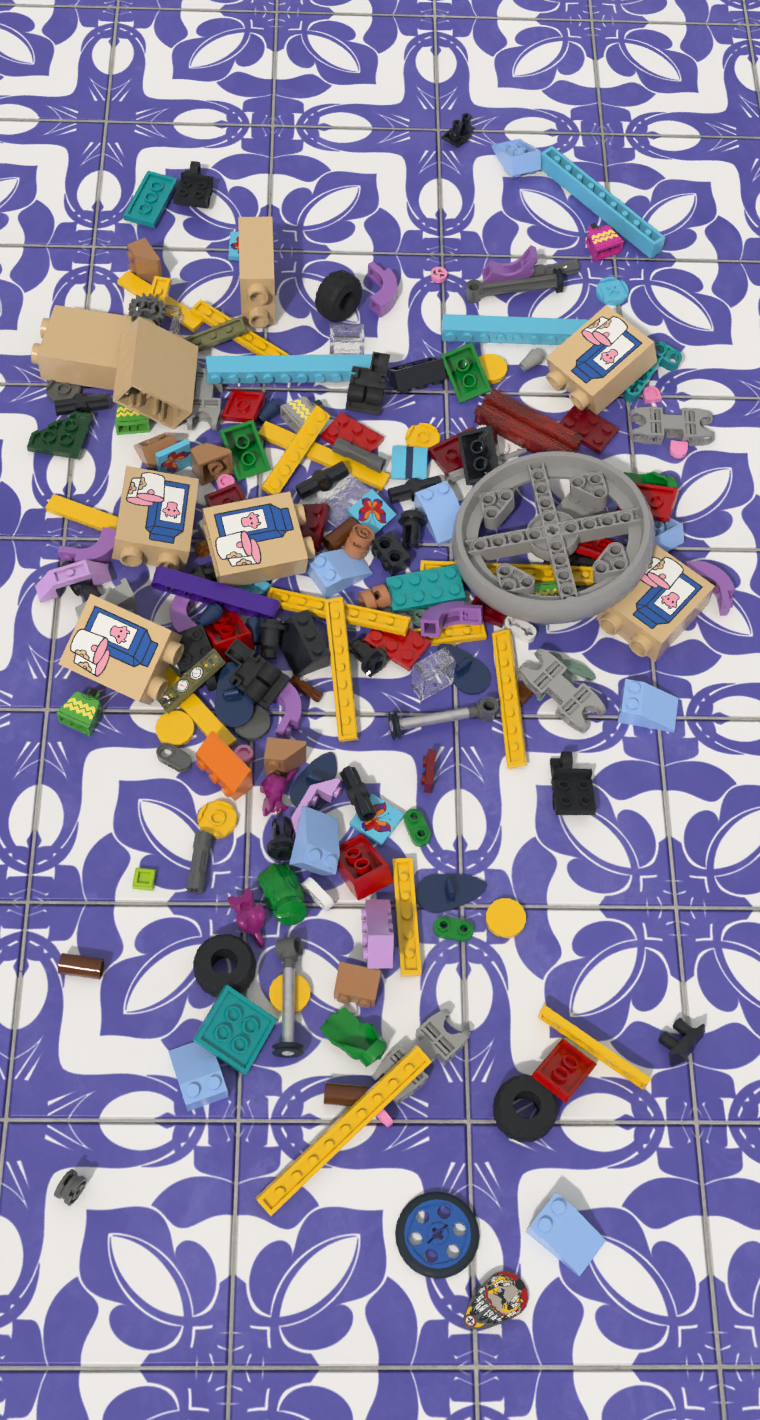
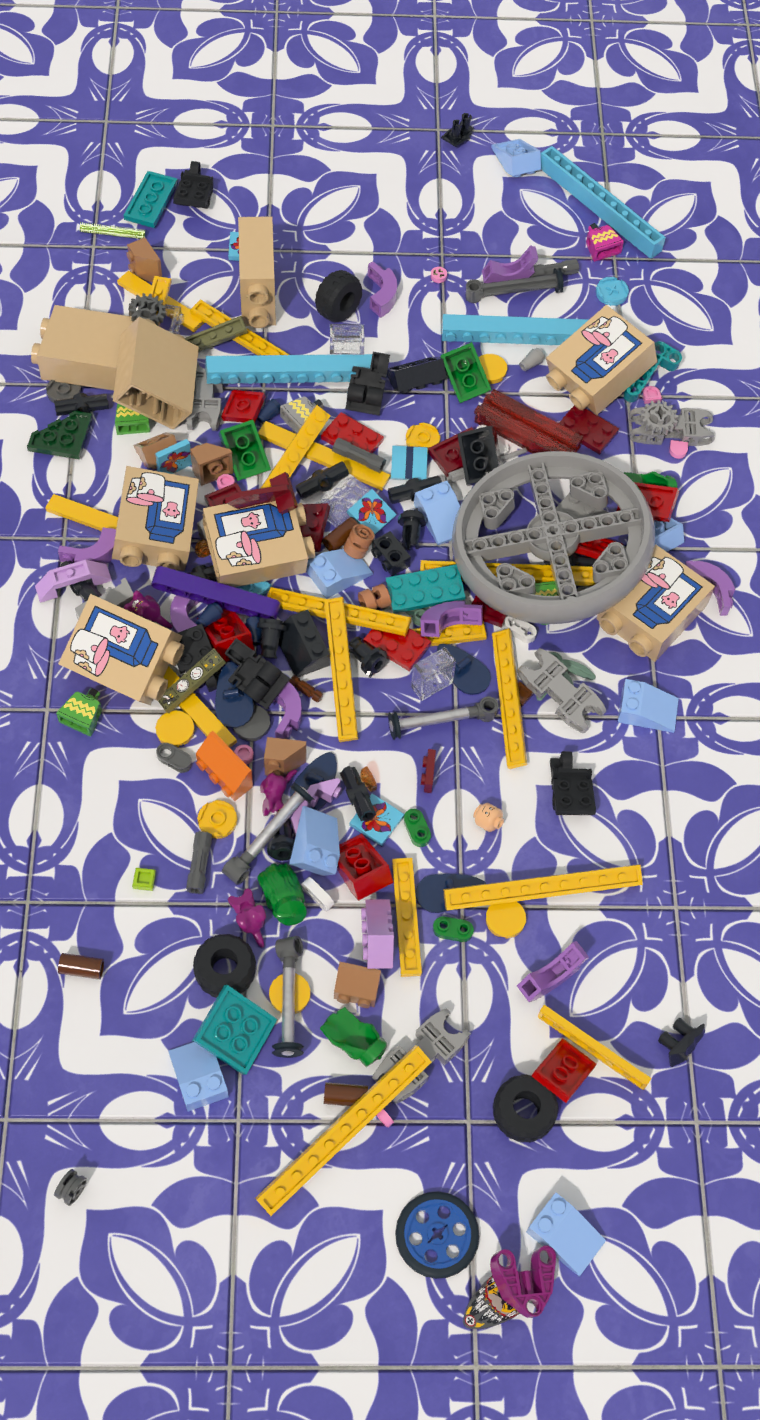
(130, 233): none -> lime axle
(147, 608): none -> magenta animal
(238, 868): none -> piece
(280, 491): none -> dark red piece
(367, 777): none -> clear orange tile
(488, 817): none -> light nougat head
(525, 1286): none -> magenta connector
(542, 887): none -> yellow plate
(554, 974): none -> medium lavender arch
(659, 417): none -> light grey gear

